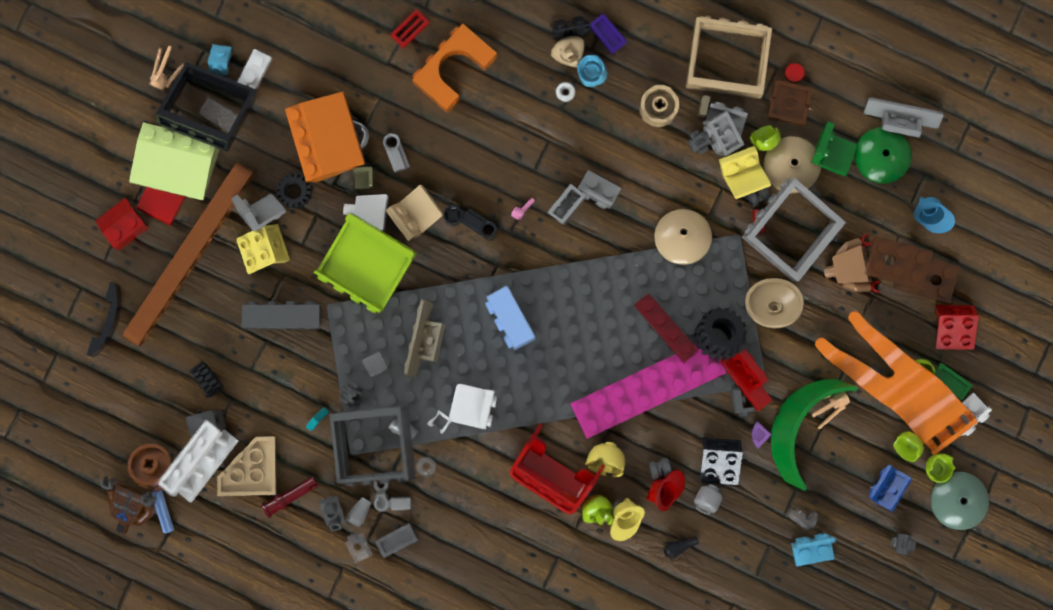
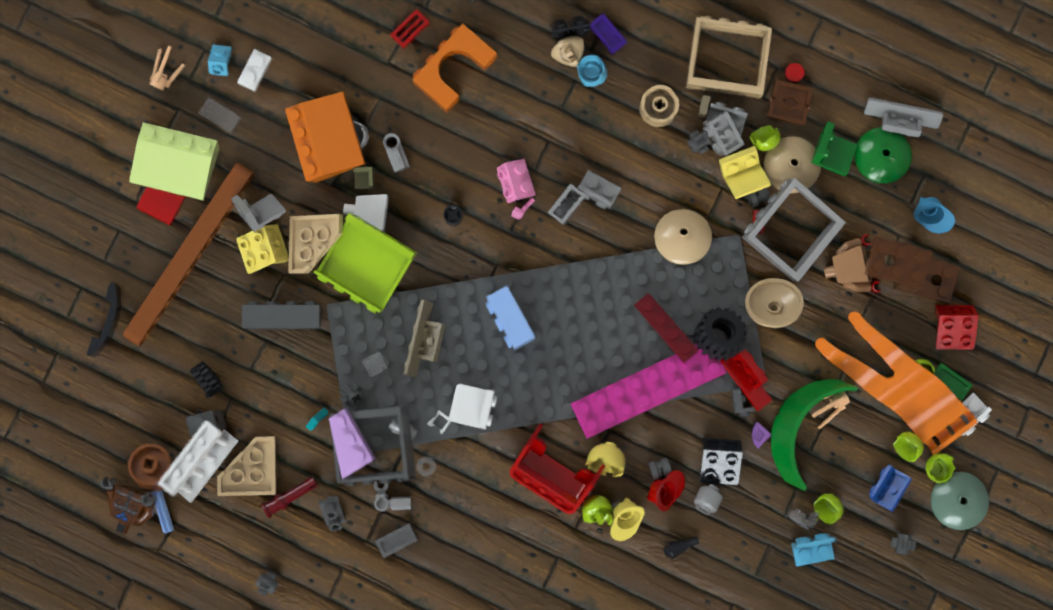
(121, 224): red slope -> none
(196, 130): black window -> none
(267, 583): none -> dark grey gear
(294, 202): black tyre -> none
(311, 239): none -> tan plate
(349, 443): none -> lavender wing
(359, 512): light grey cone -> none
(365, 550): clear brick -> none
(415, 213): tan bracket -> none
(479, 224): black piece -> none
(515, 180): none -> bright pink bracket
(567, 86): white plate -> none
(829, 508): none -> lime hair

